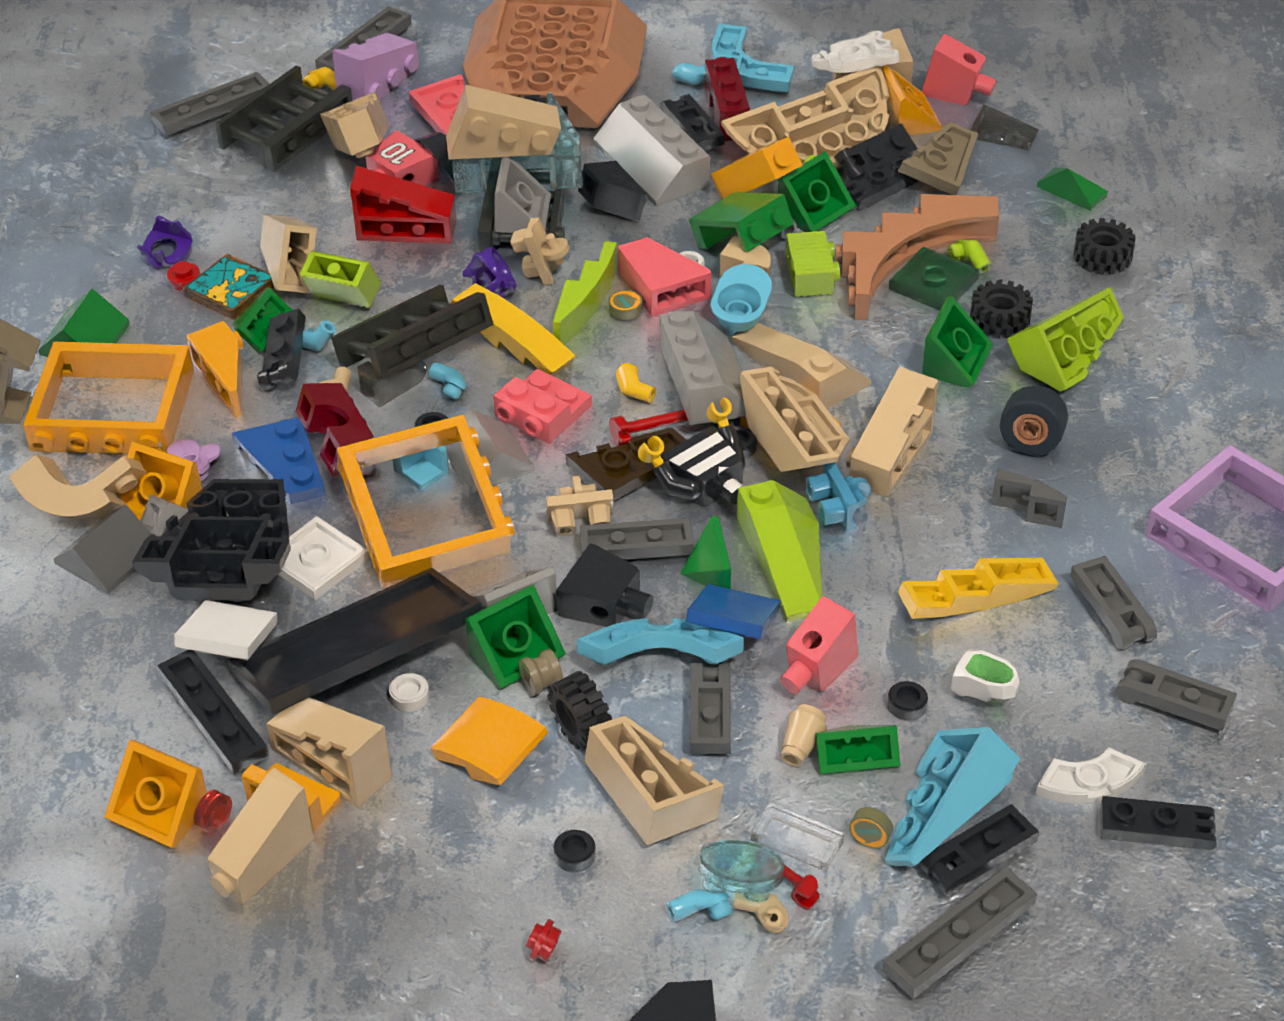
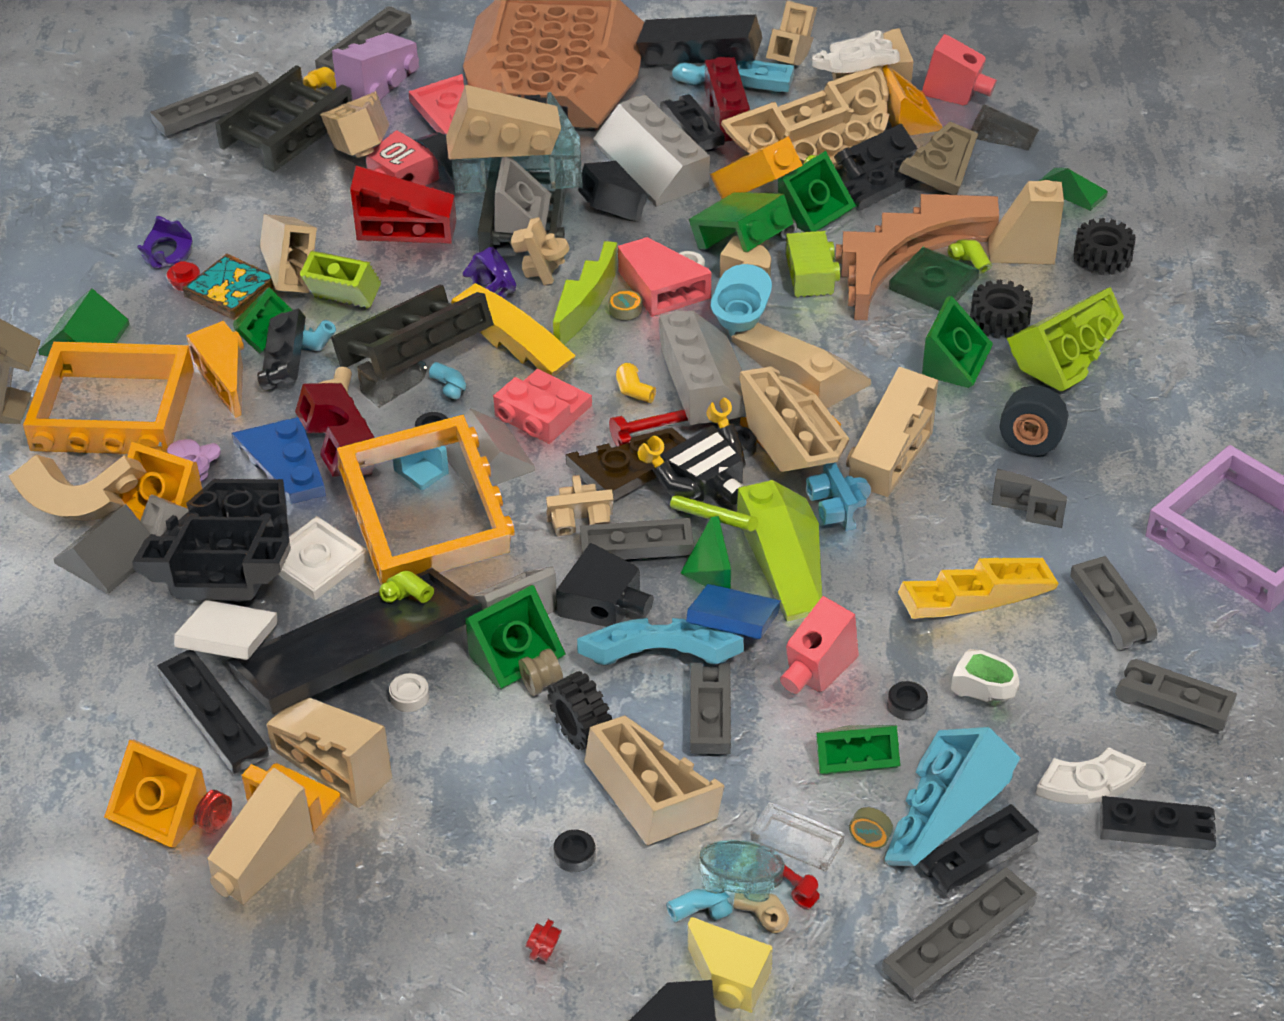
(404, 585): none -> lime arm
(489, 740): light orange slope -> none
(699, 39): none -> black brick
(707, 511): none -> lime bar
(732, 962): none -> light yellow slope
(793, 39): none -> tan brick
(801, 735): tan cone -> none
(1030, 226): none -> tan slope

